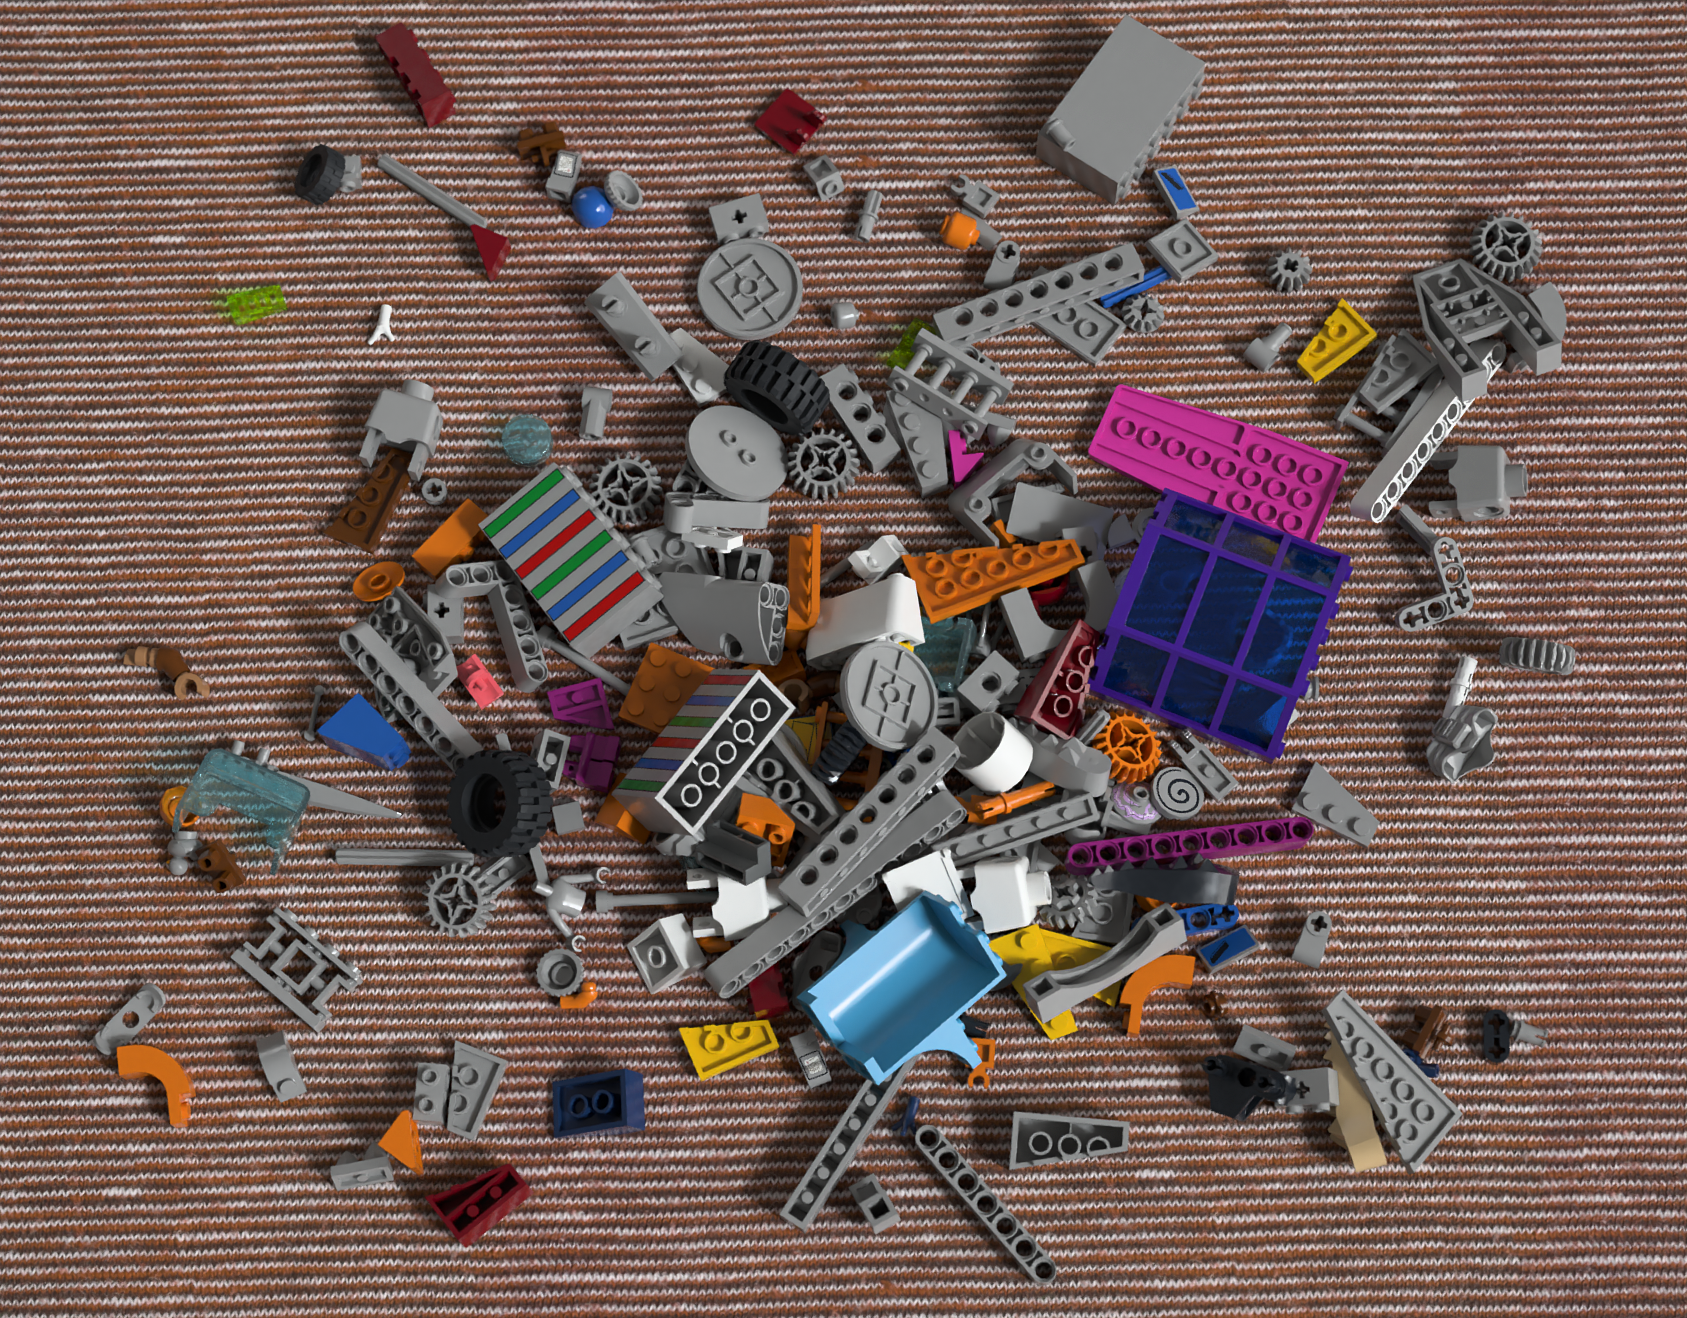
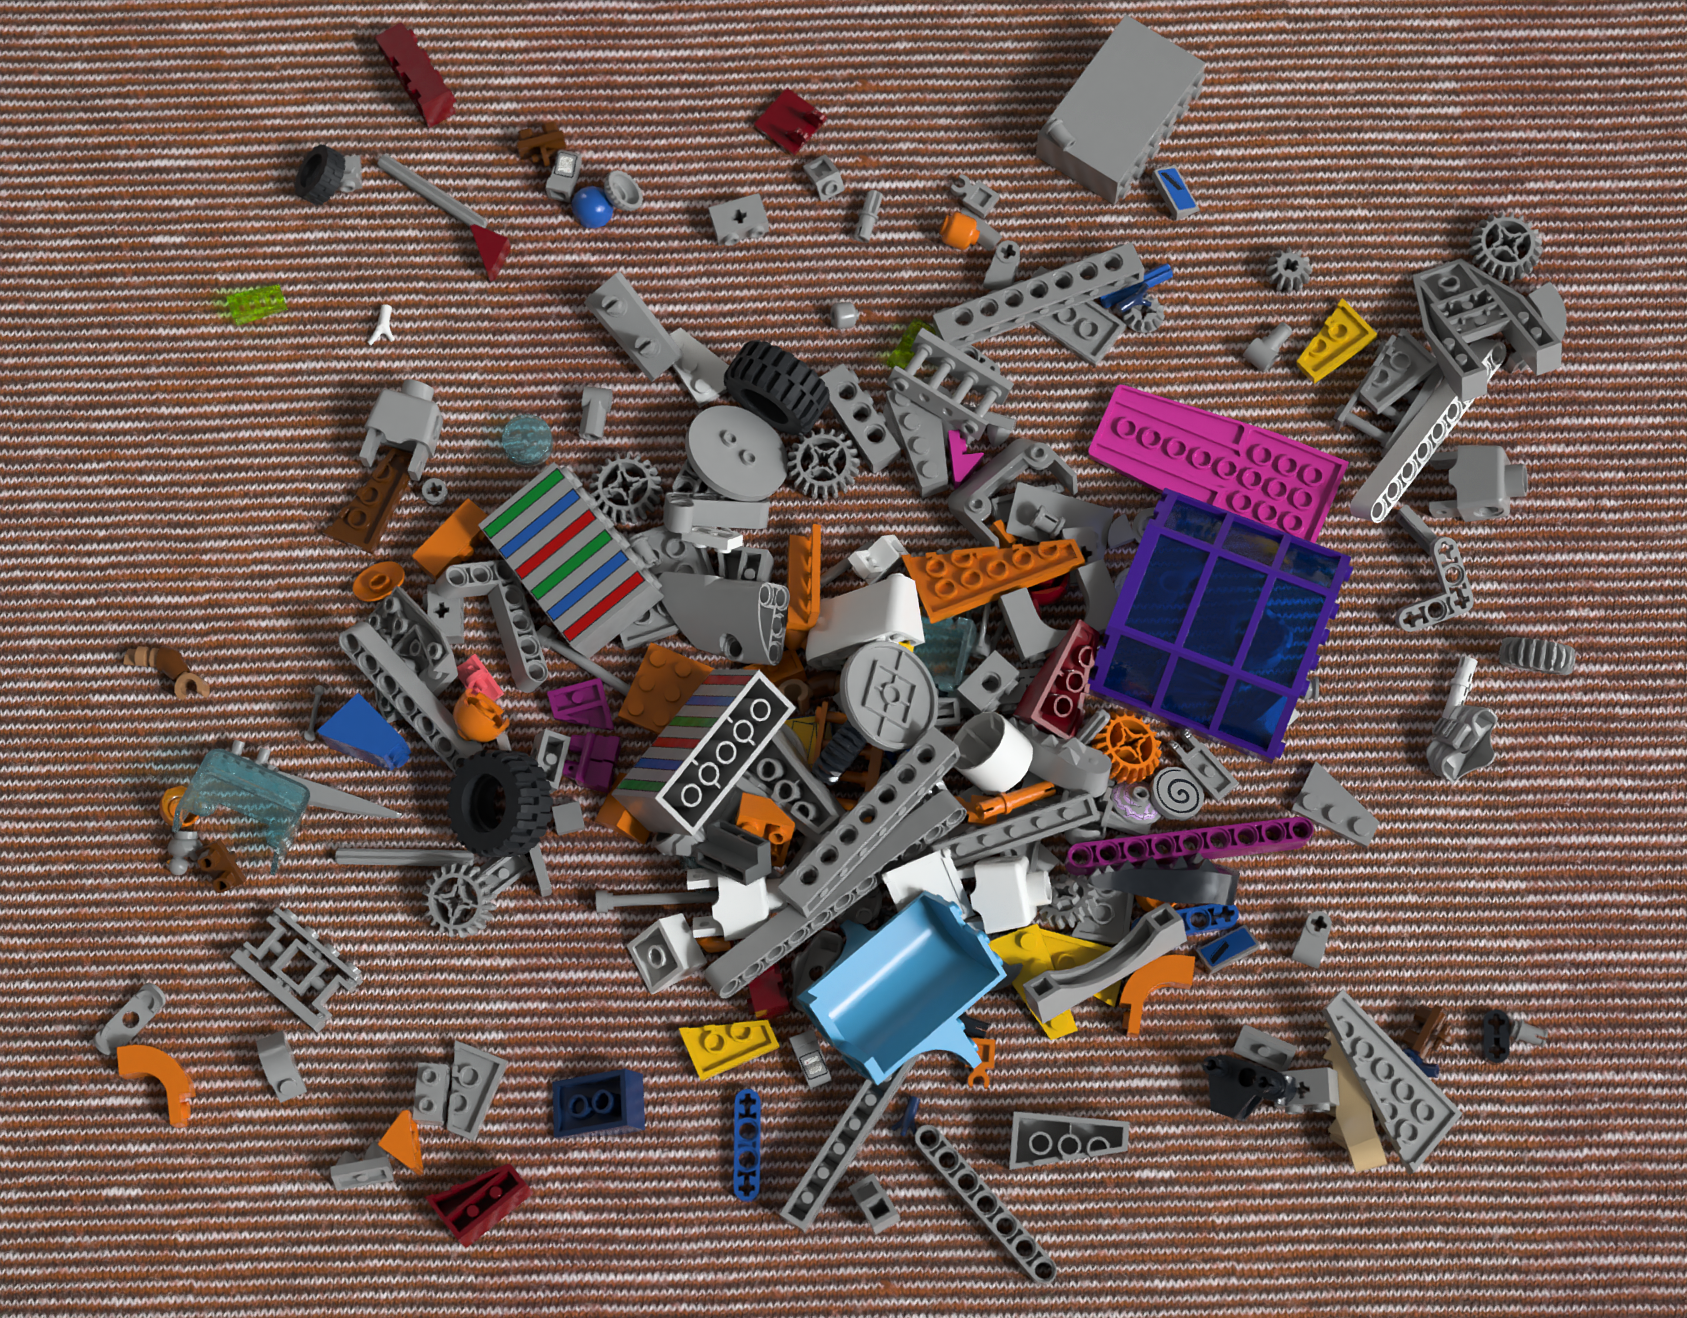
(478, 717): none -> orange cylinder
(560, 972): light grey hat -> none
(568, 900): light grey piece -> none
(580, 1000): orange arm -> none
(747, 1145): none -> blue beam
(749, 289): light grey plate -> none
(1047, 522): none -> light grey bush
(1135, 299): none -> dark blue bar
(1182, 250): light grey tile -> none
(1215, 1005): reddish brown plate -> none

